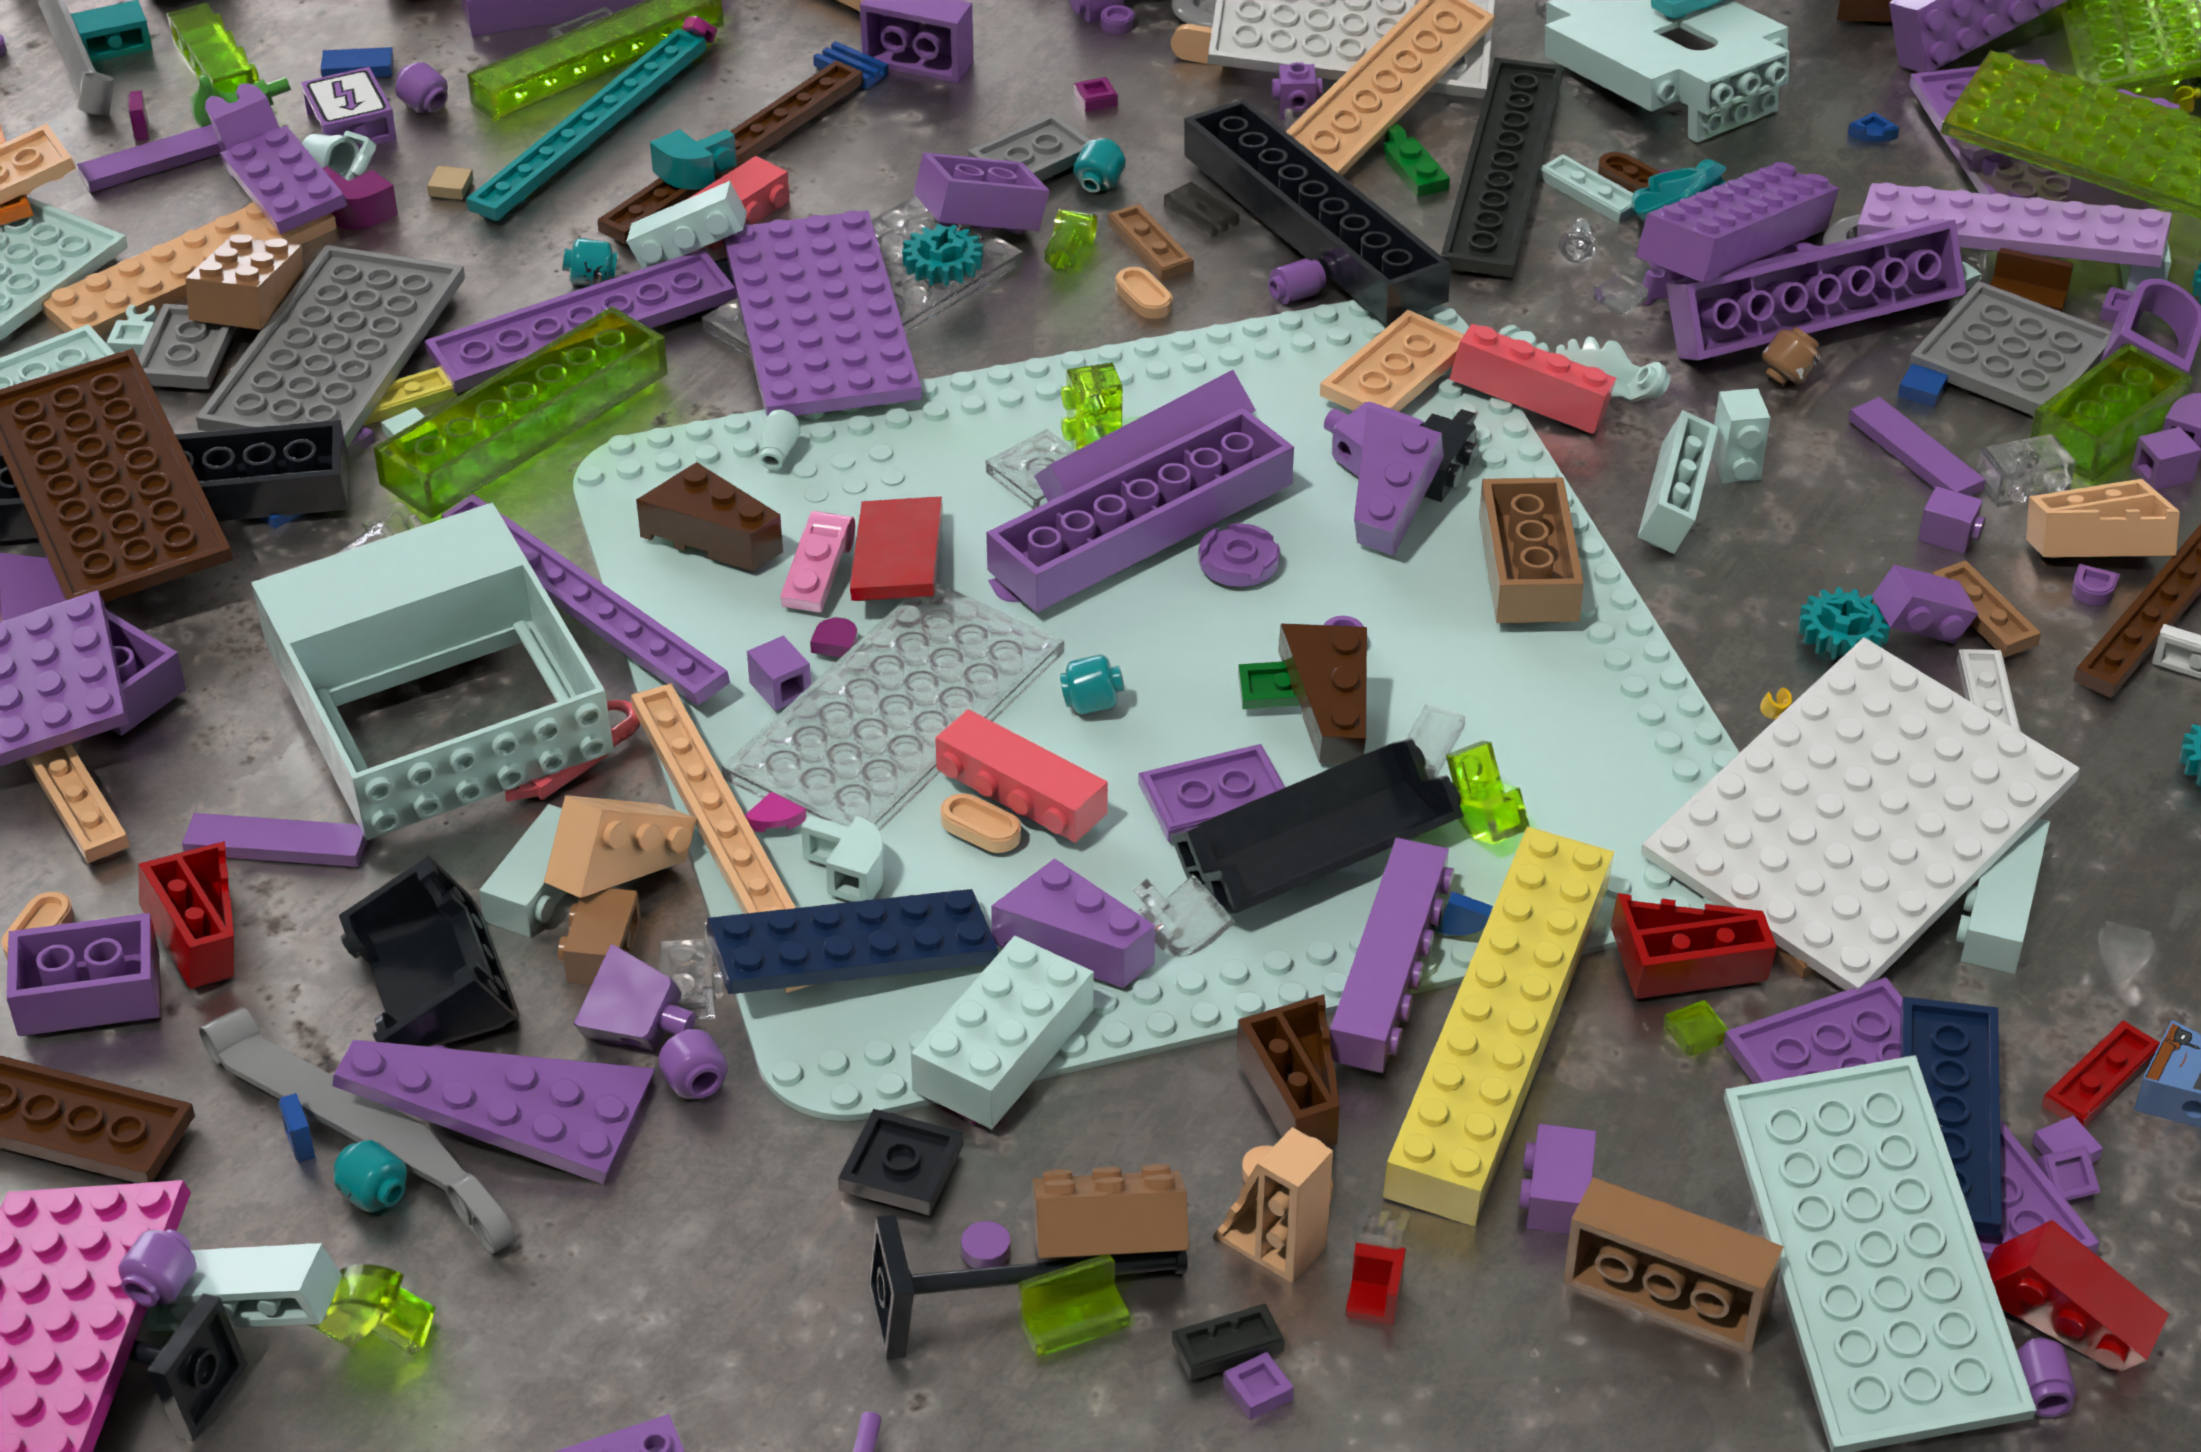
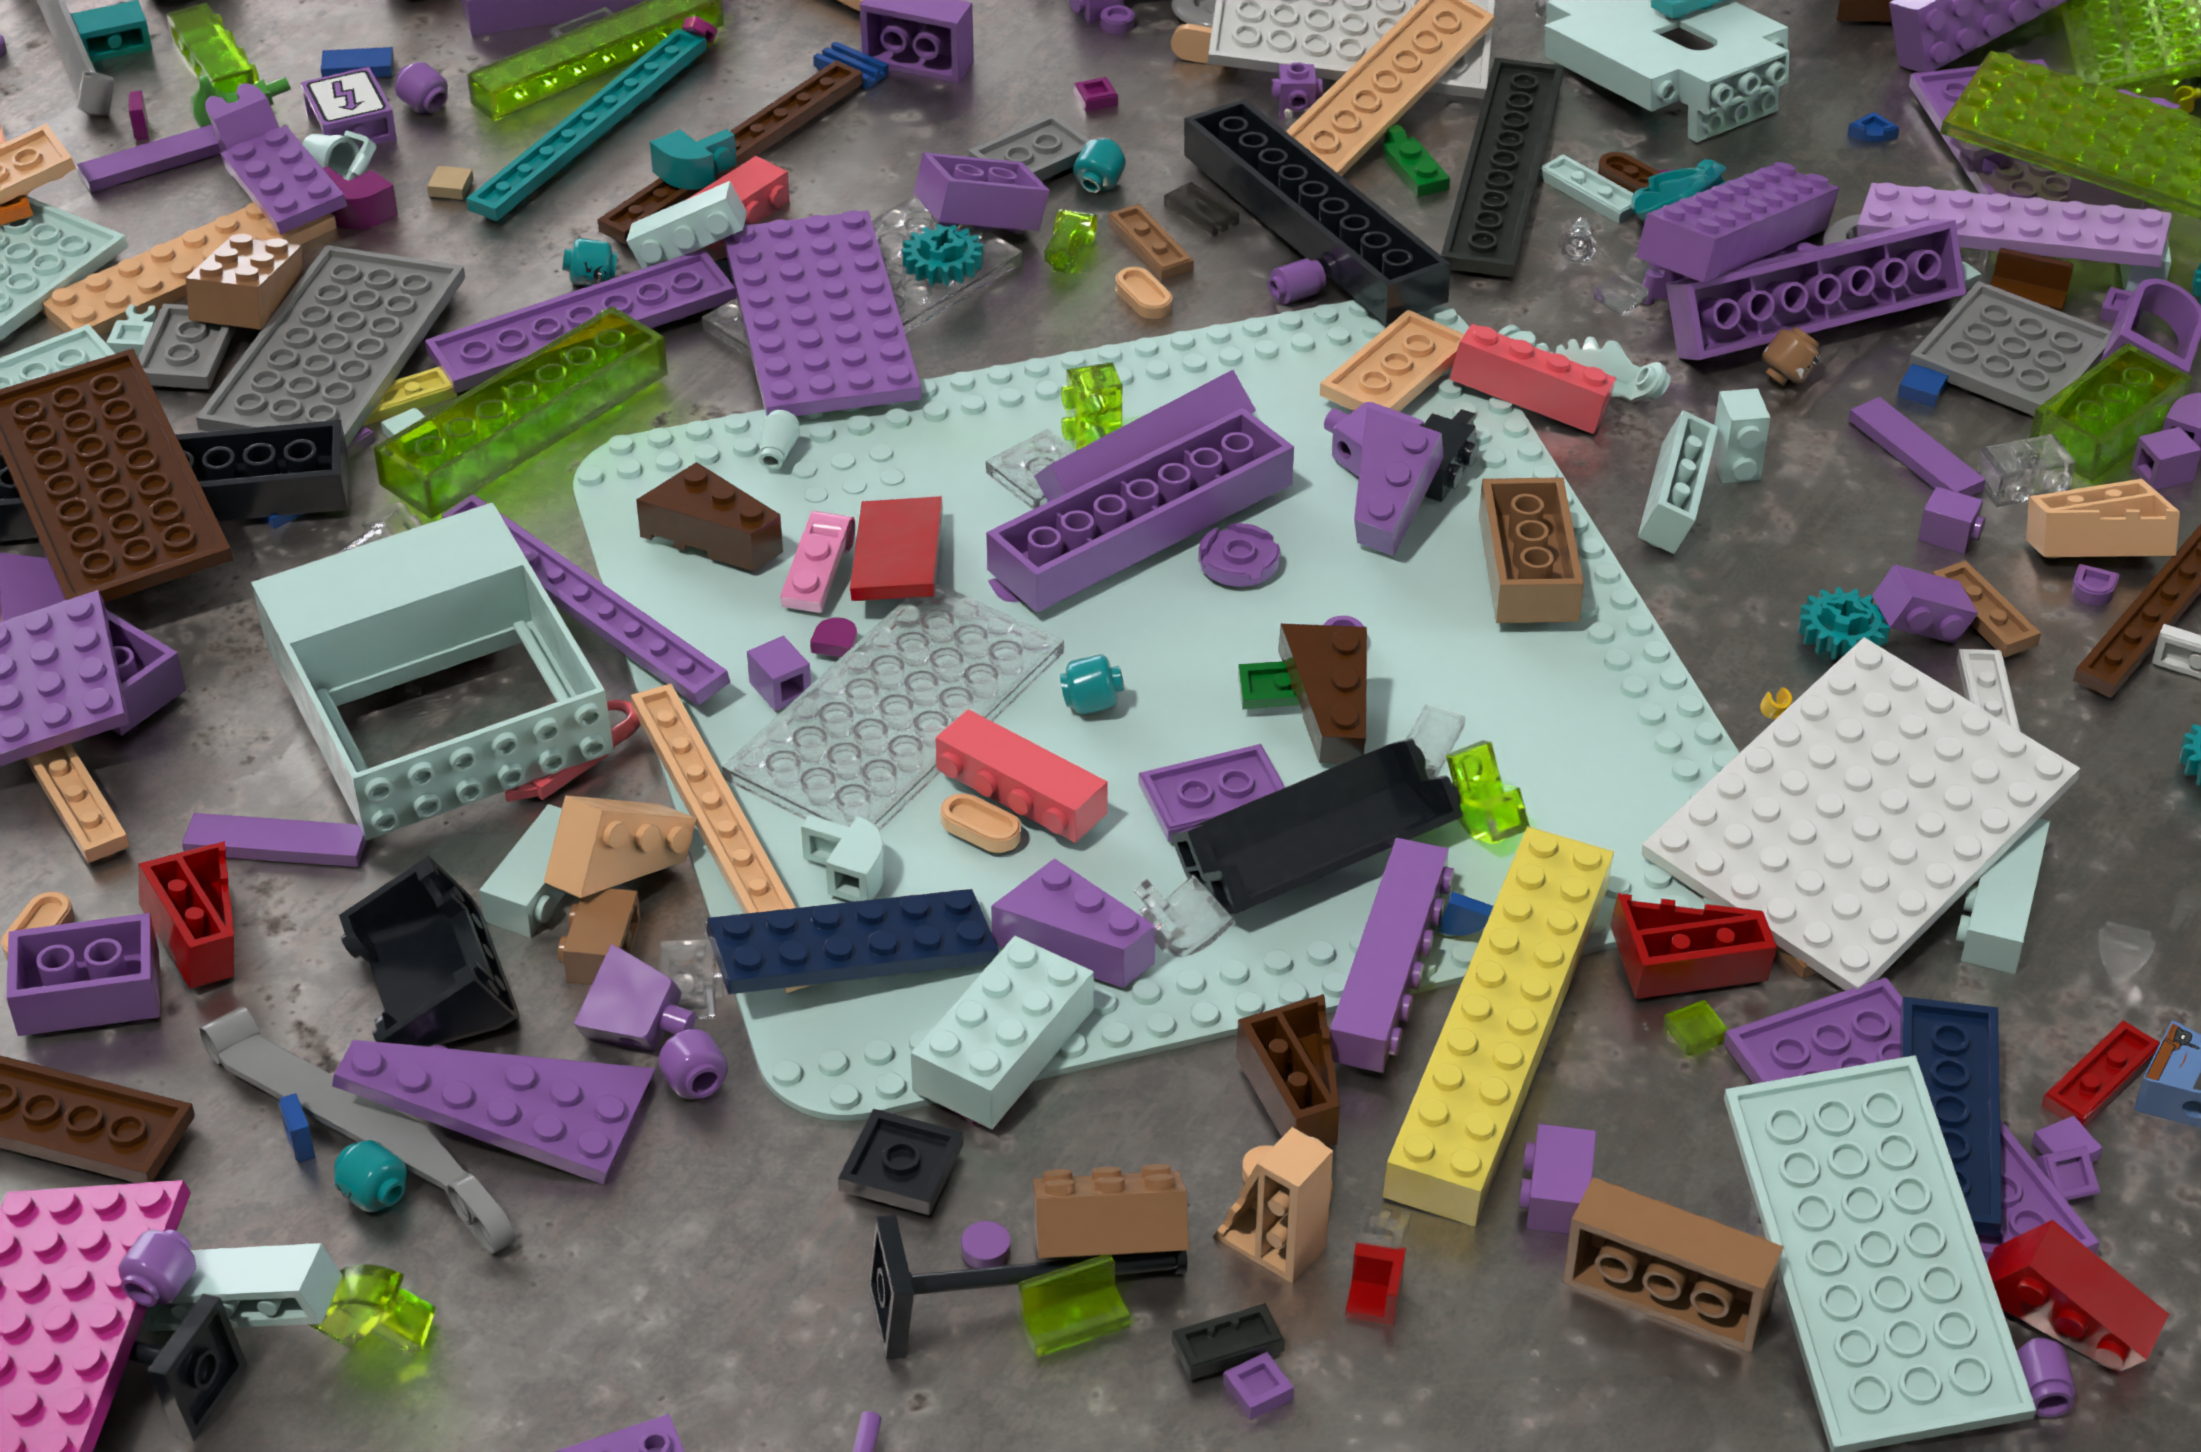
(775, 812): dark pink tile -> none

